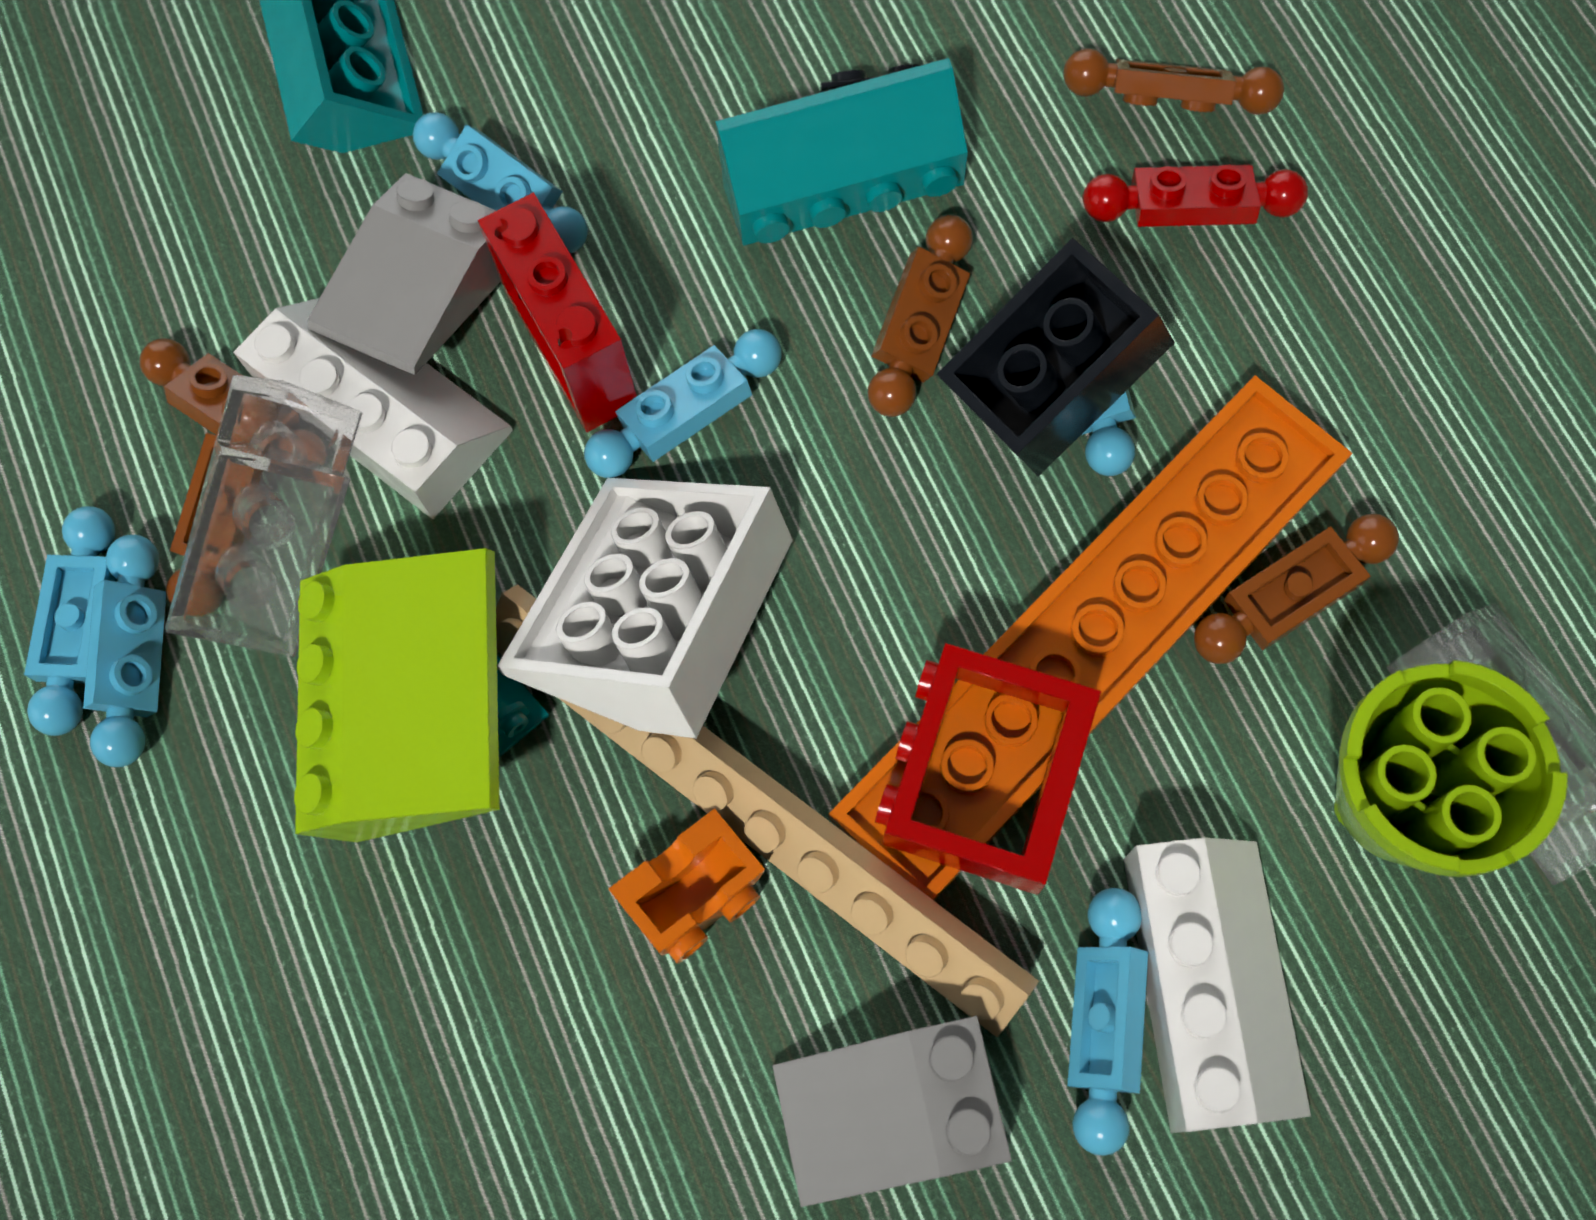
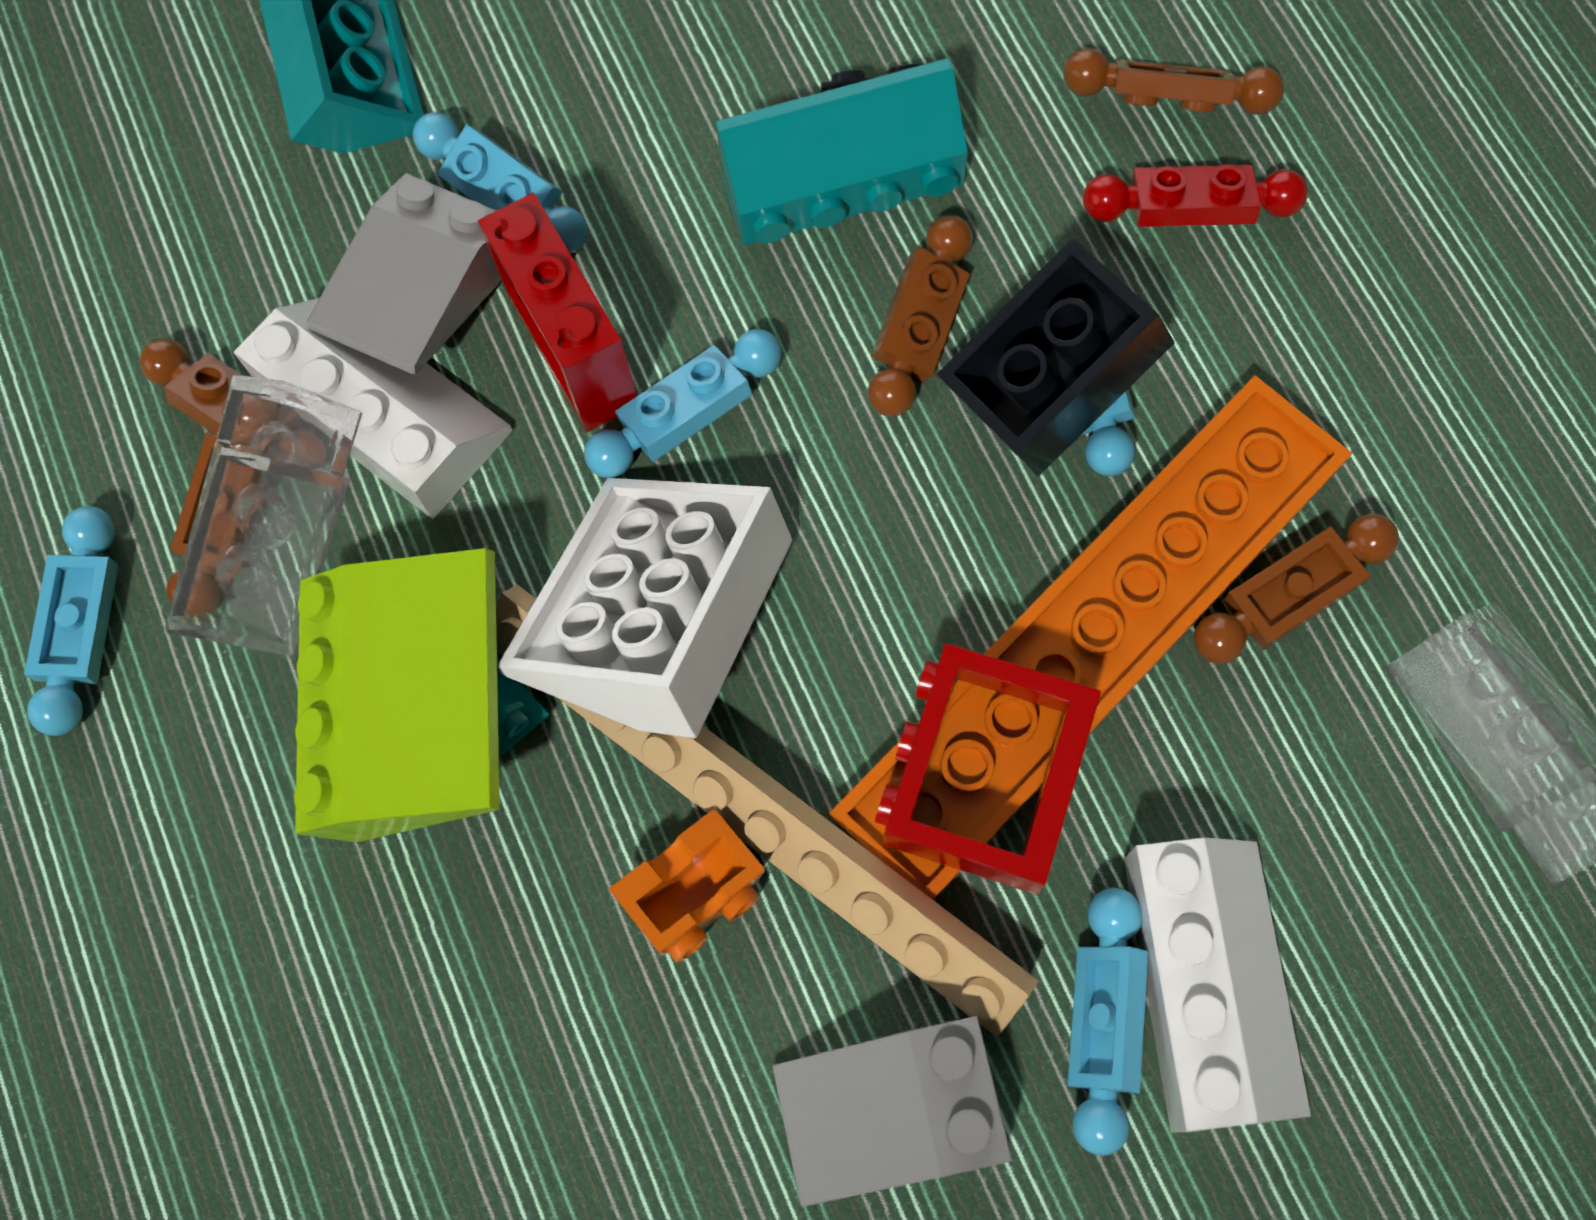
(124, 651): medium azure plate -> none
(1449, 771): lime cone -> none

